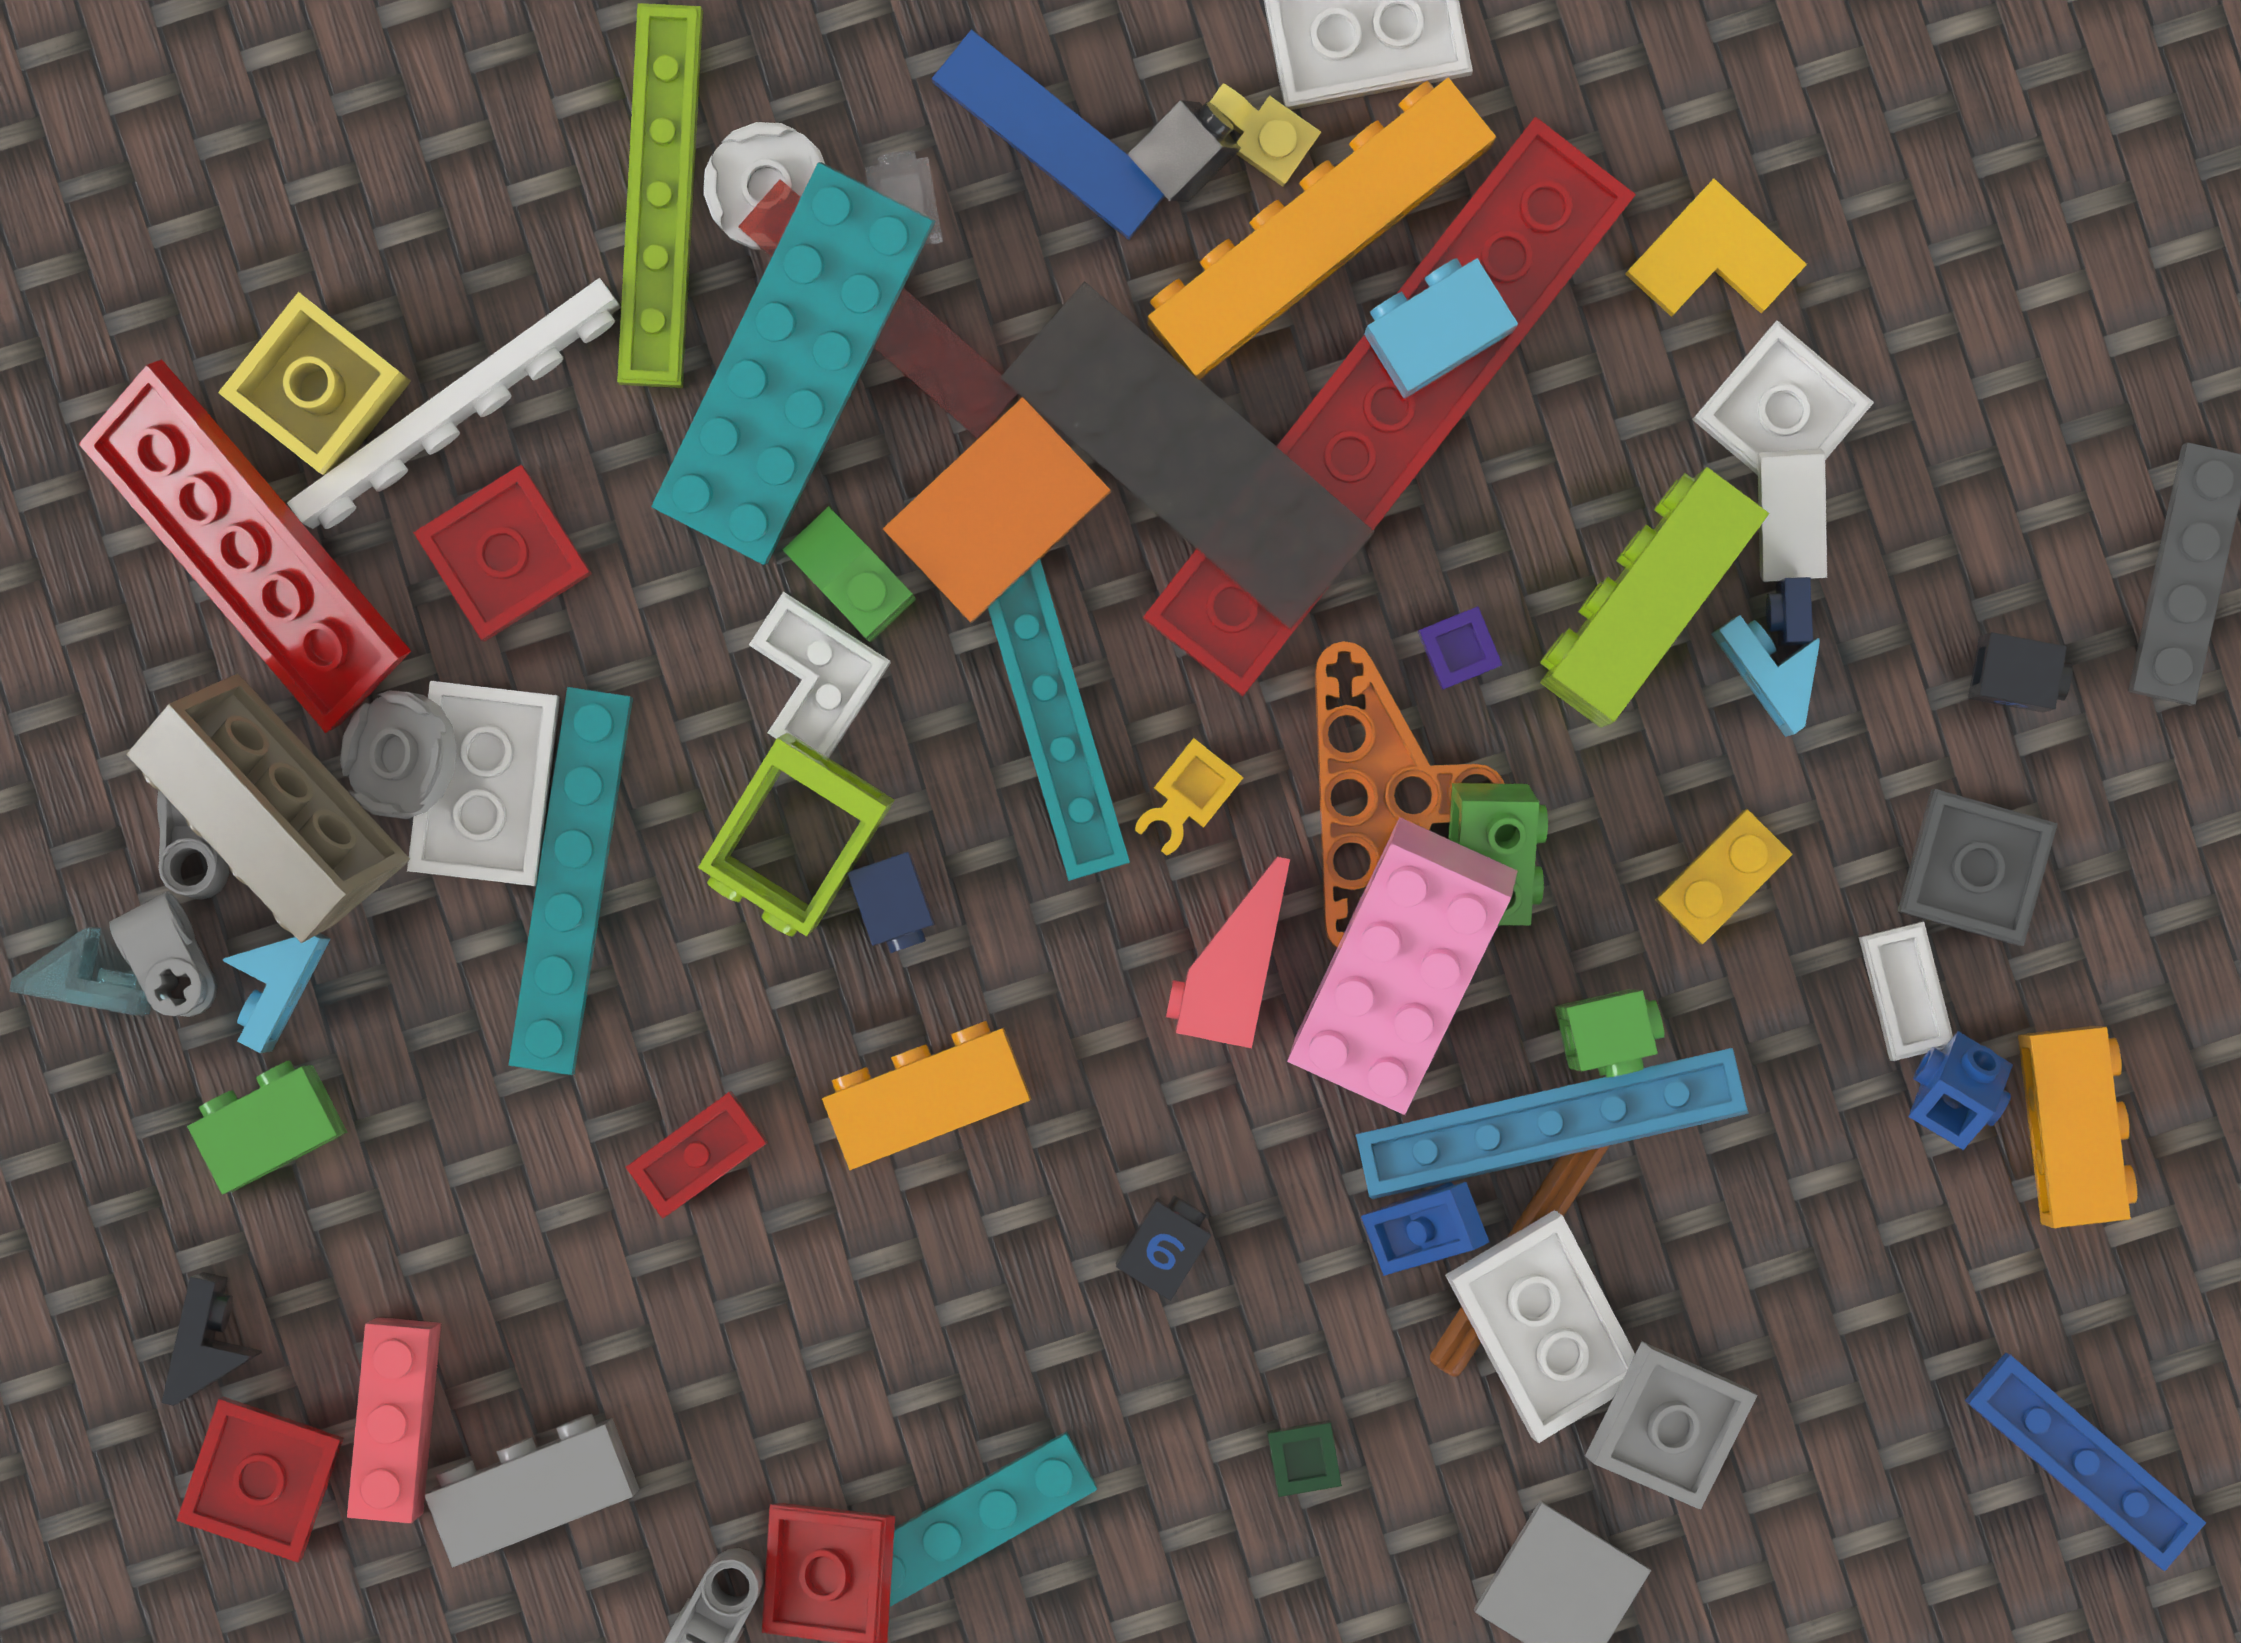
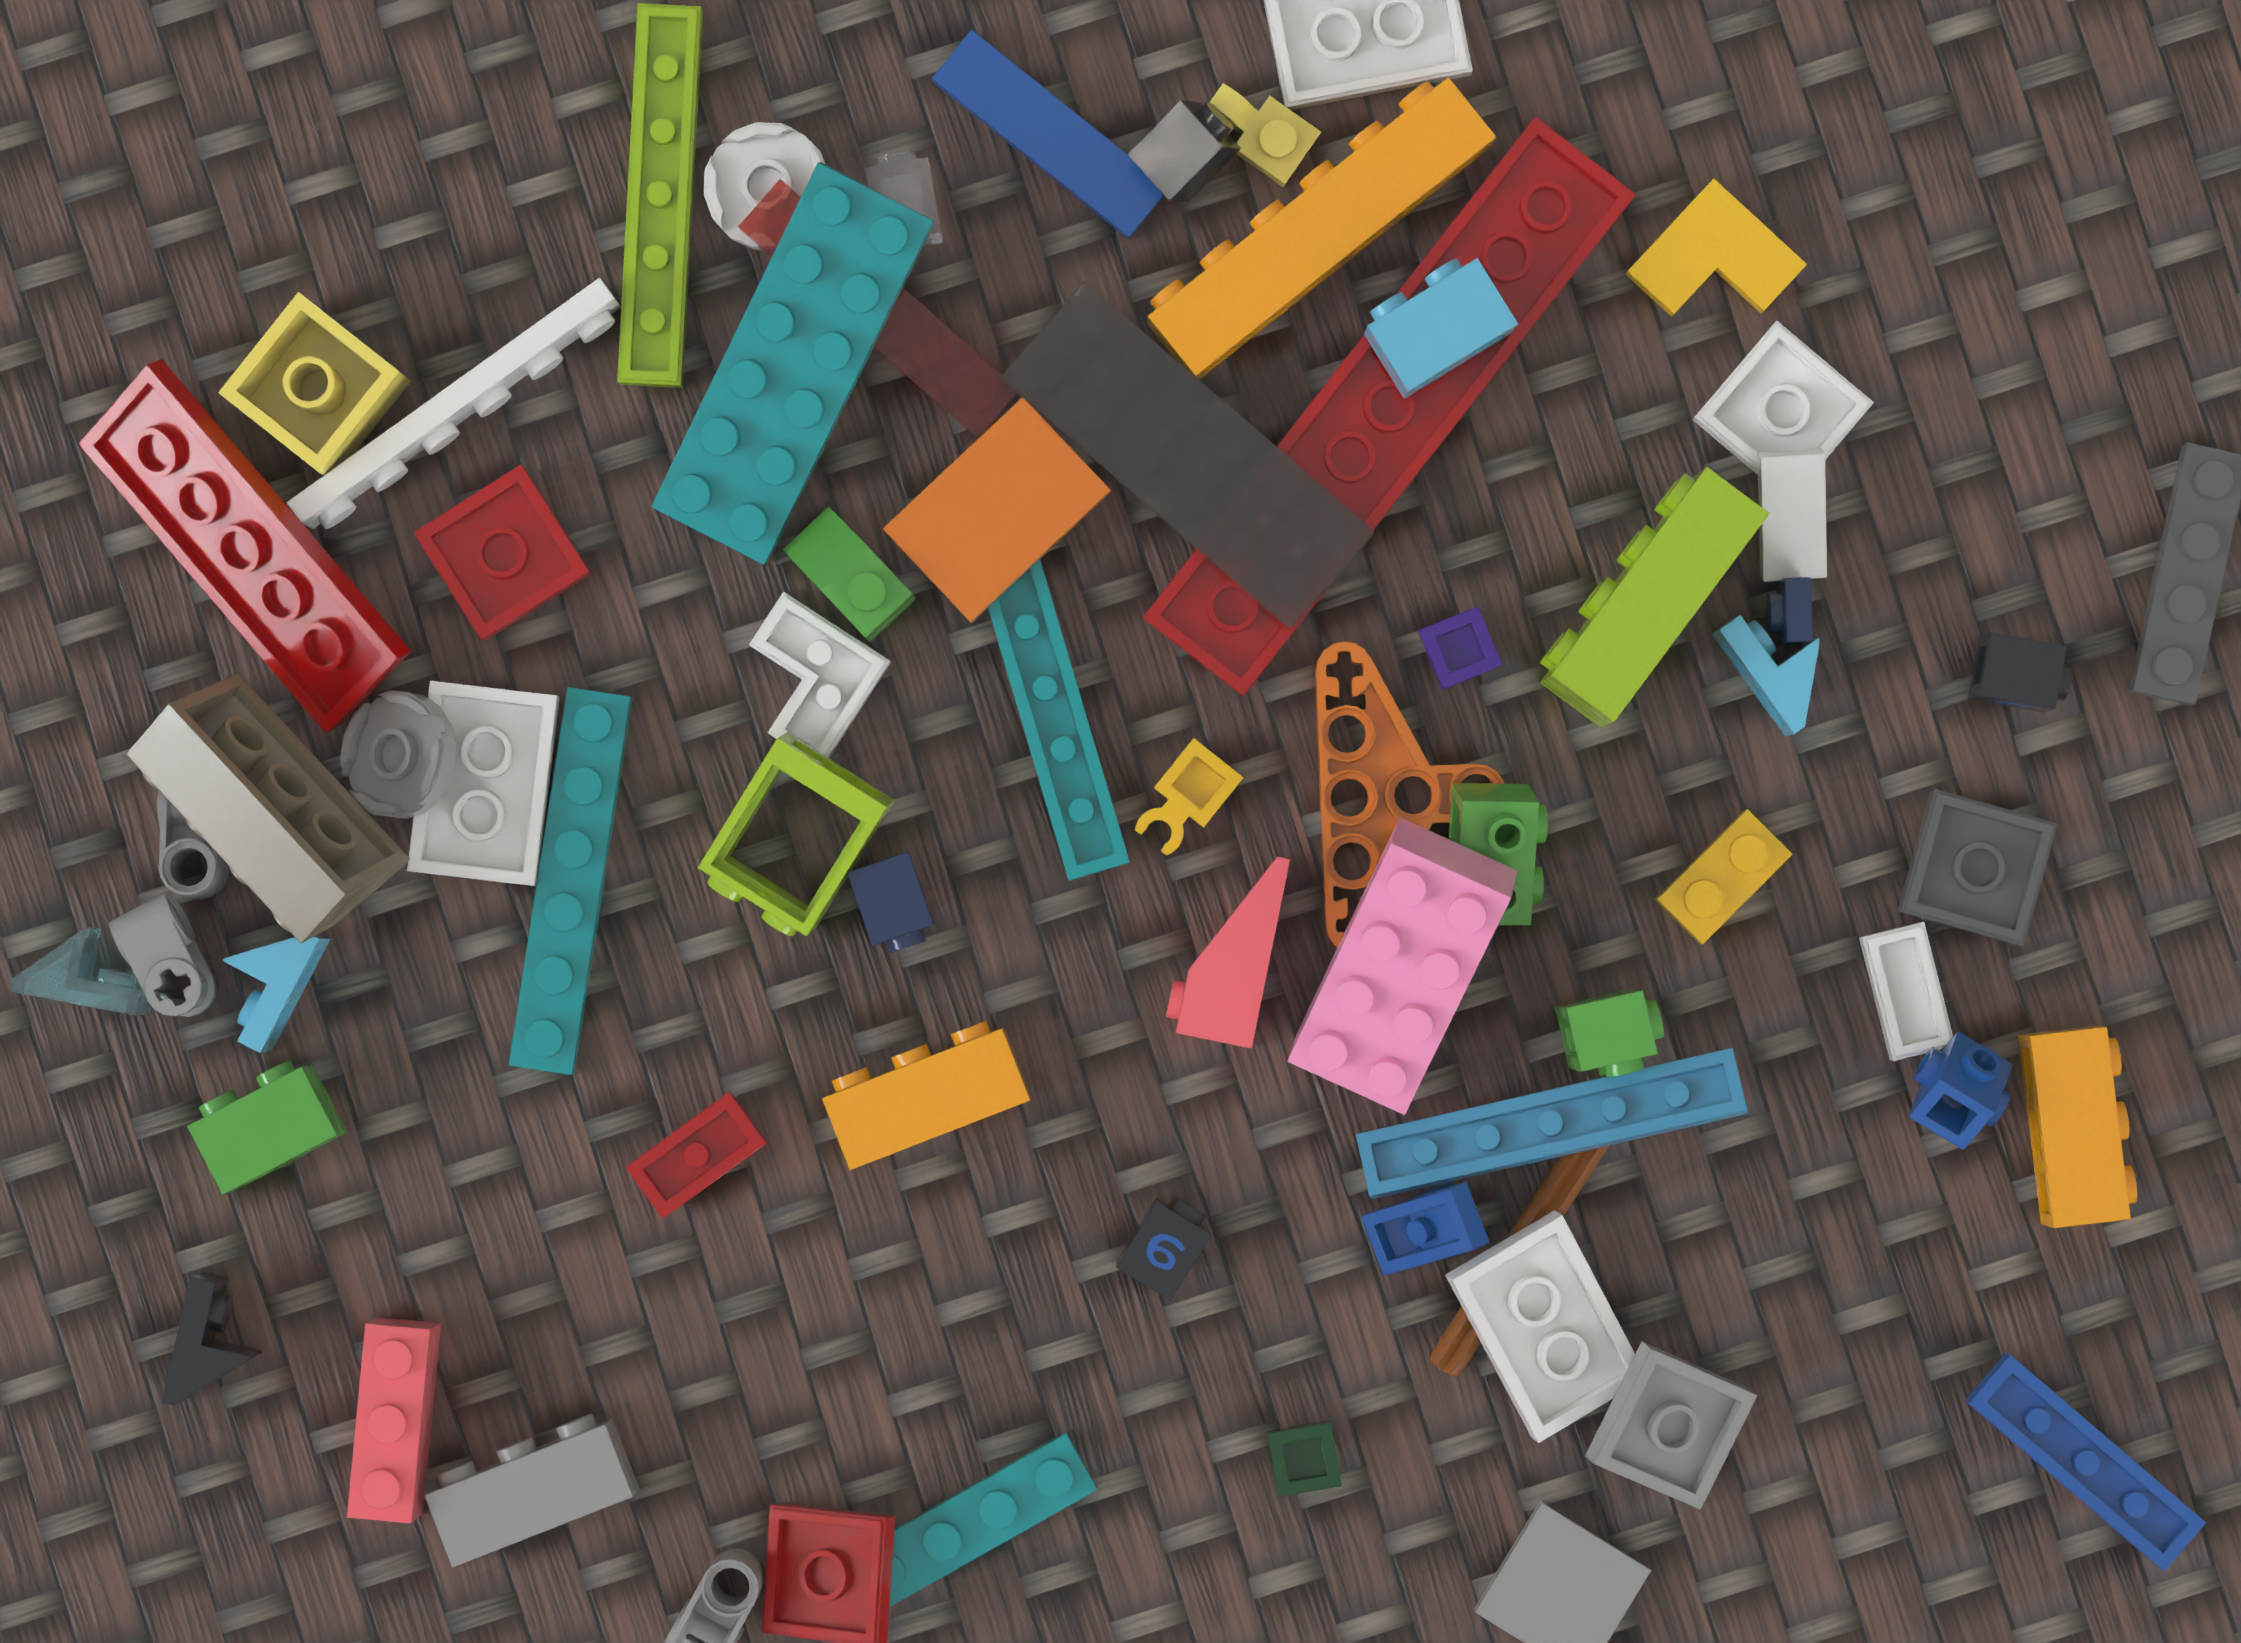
(260, 1479): red plate -> none

